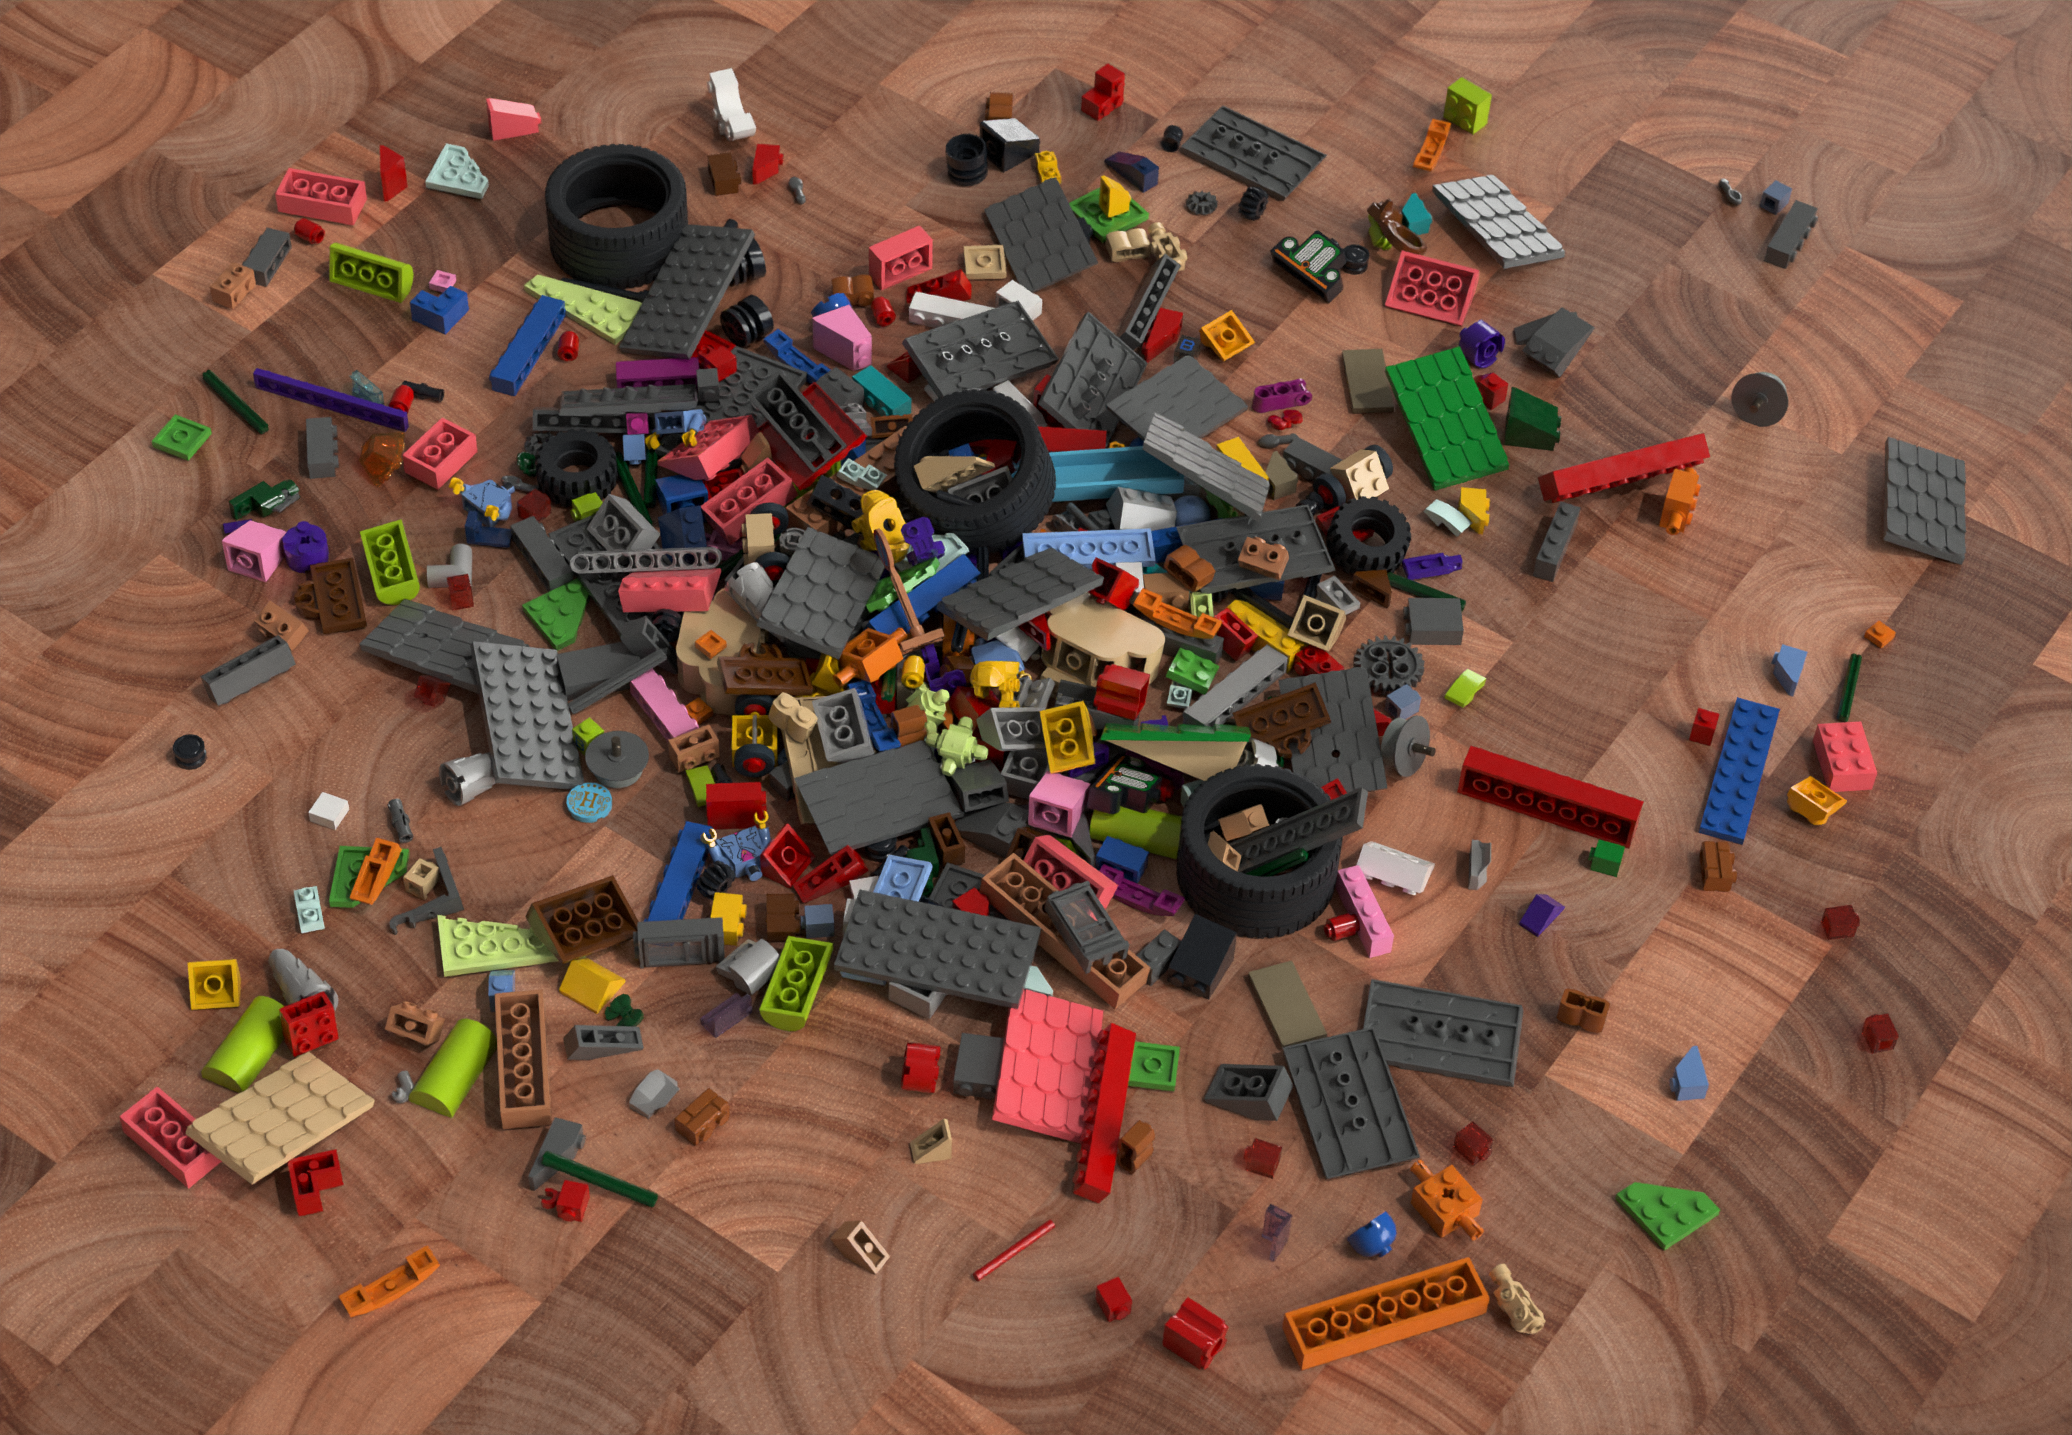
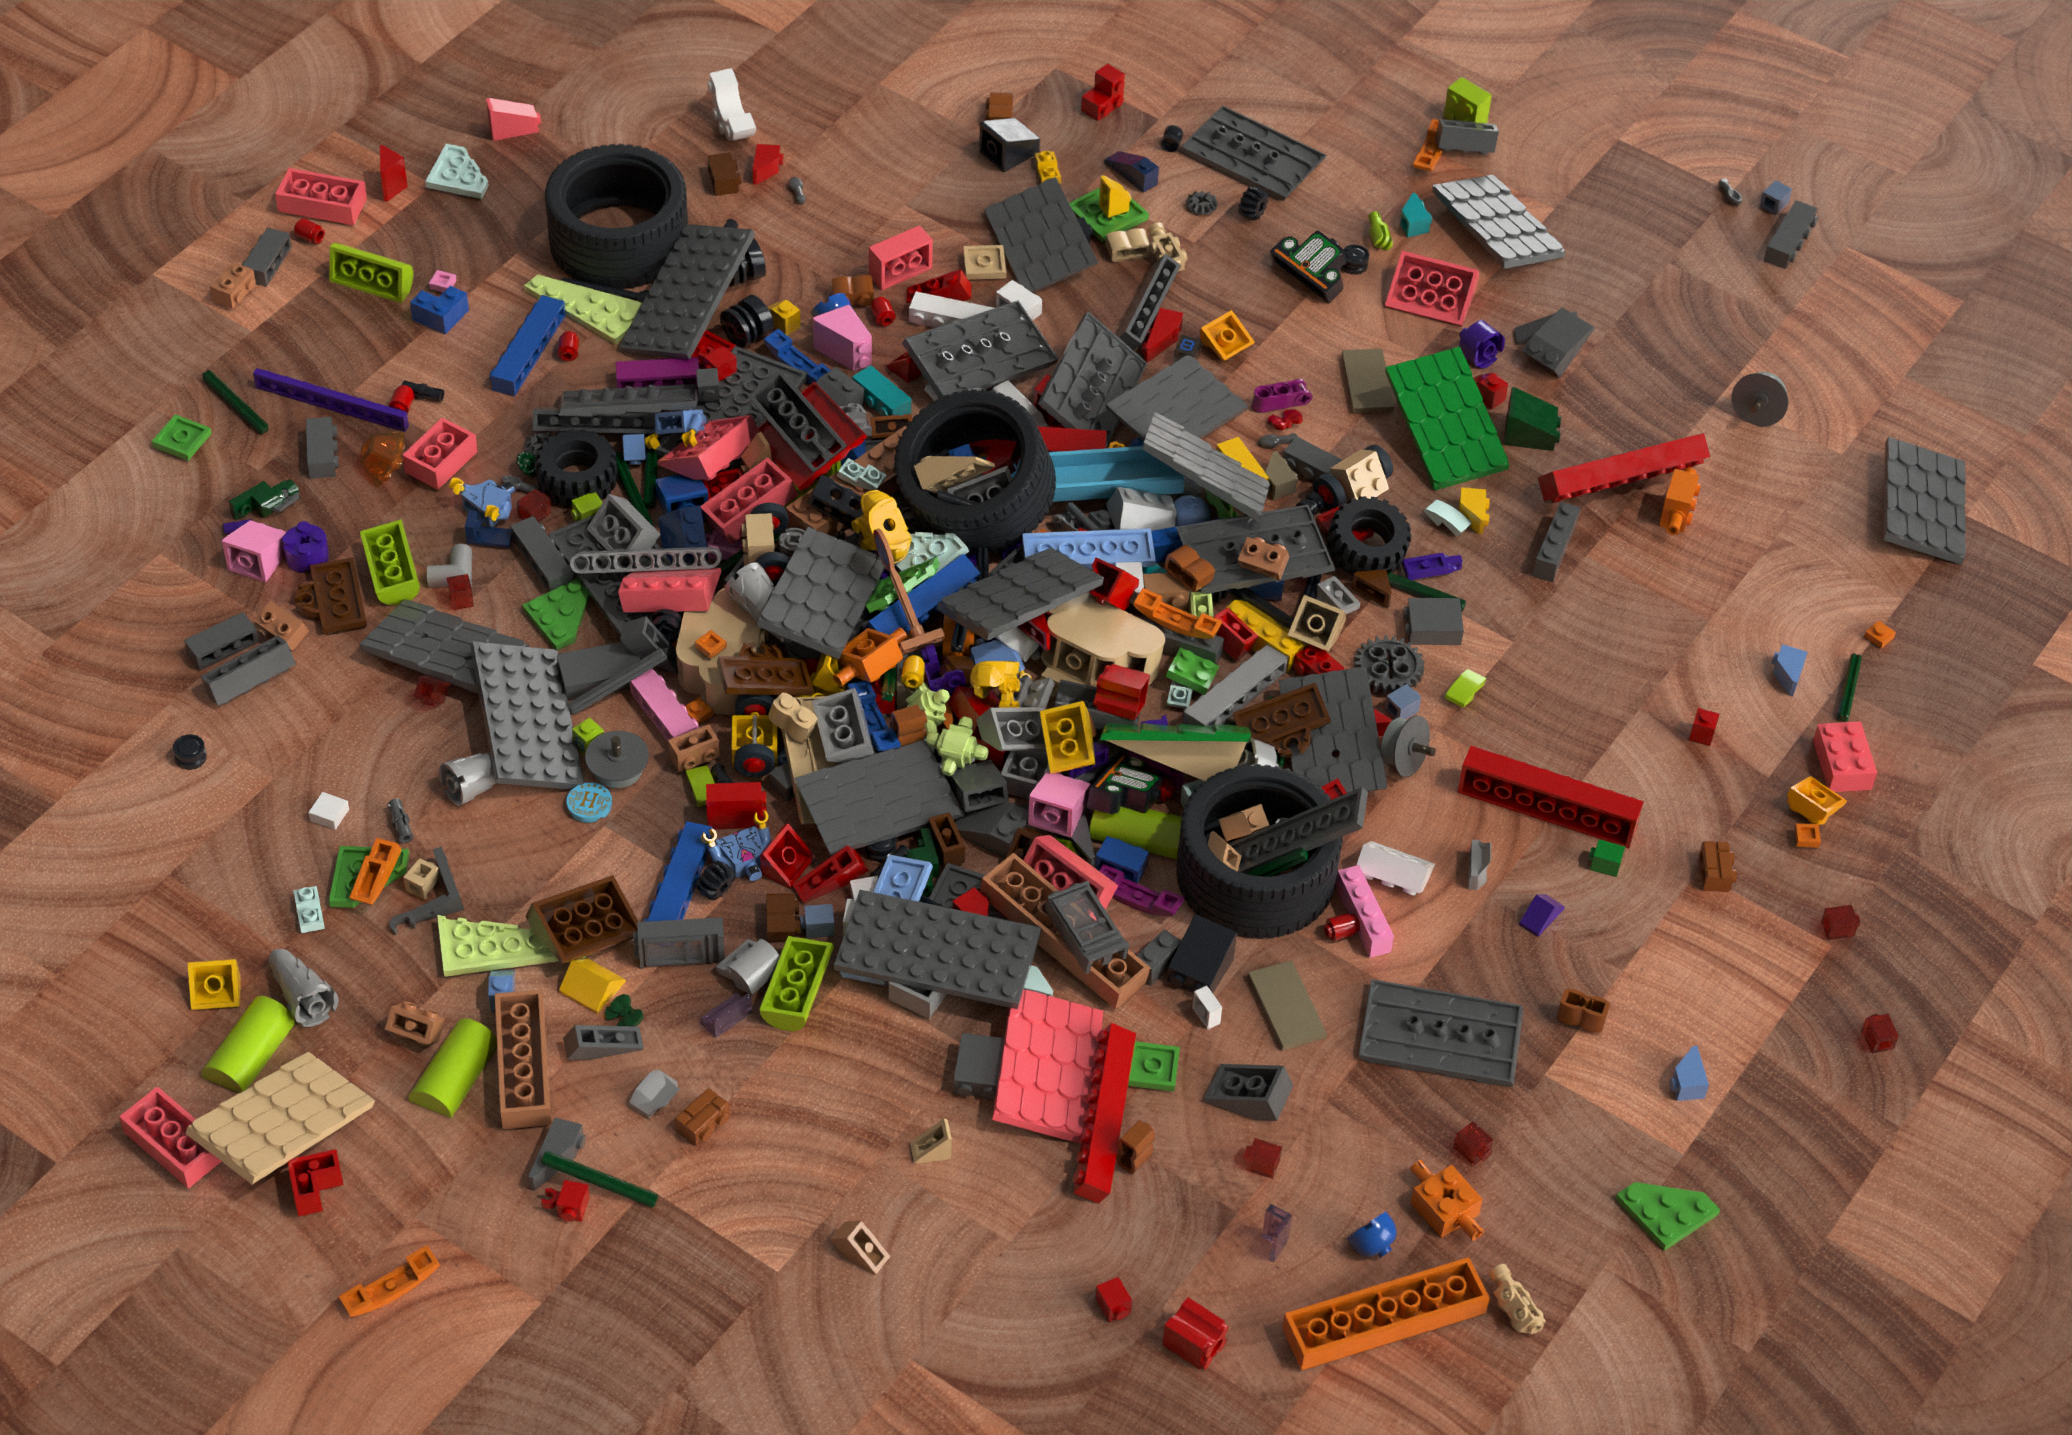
(221, 641): none -> dark grey brick
(308, 1024): red brick -> none
(365, 389): clear light blue slope -> none
(407, 1085): light grey arm -> none
(637, 423): dark pink plate -> none
(732, 910): yellow brick -> none
(785, 316): none -> yellow slope
(919, 535): dark purple piece -> none
(920, 1067): red brick -> none
(966, 159): black wheel -> none
(1013, 1250): red bar -> none
(1207, 1007): none -> white piece
(1350, 1103): dark grey piece -> none
(1390, 222): reddish brown animal -> none
(1466, 136): none -> dark grey brick
(1739, 771): blue plate -> none
(1807, 835): none -> orange plate

